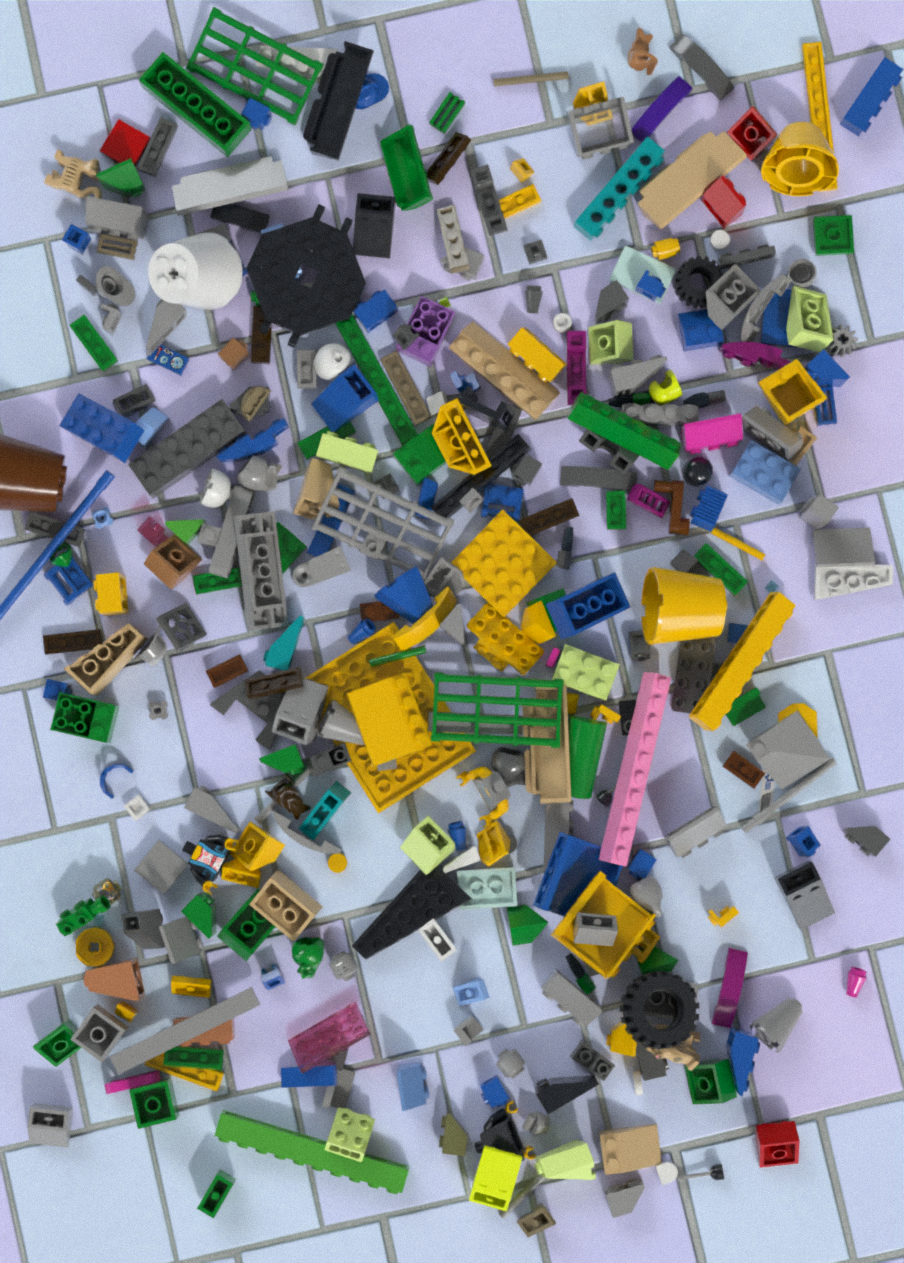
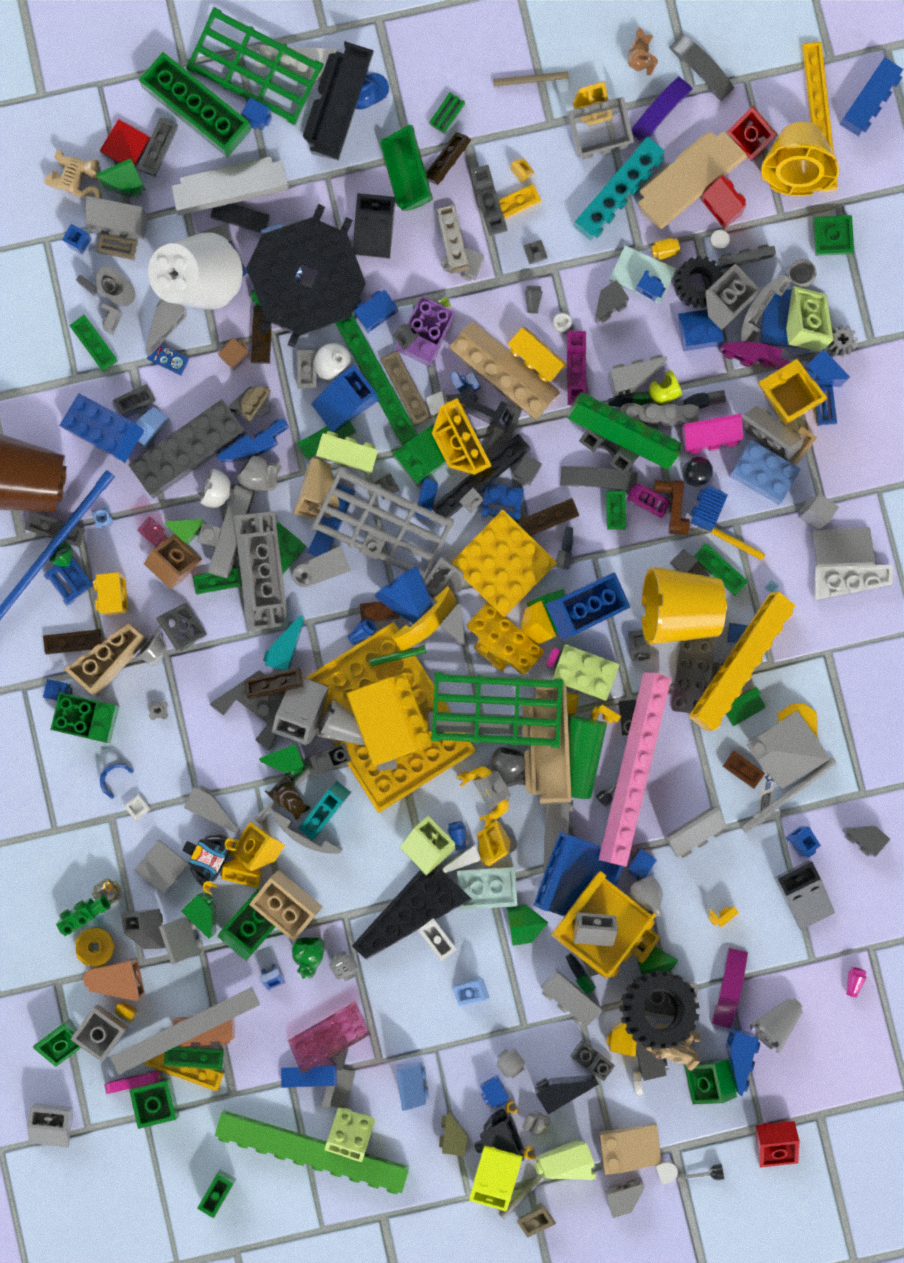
(191, 986): yellow plate -> none
(227, 671): reddish brown plate -> none
(337, 863): yellow tile -> none
(468, 1029): light grey panel -> none
(610, 343): yellowish green slope -> none

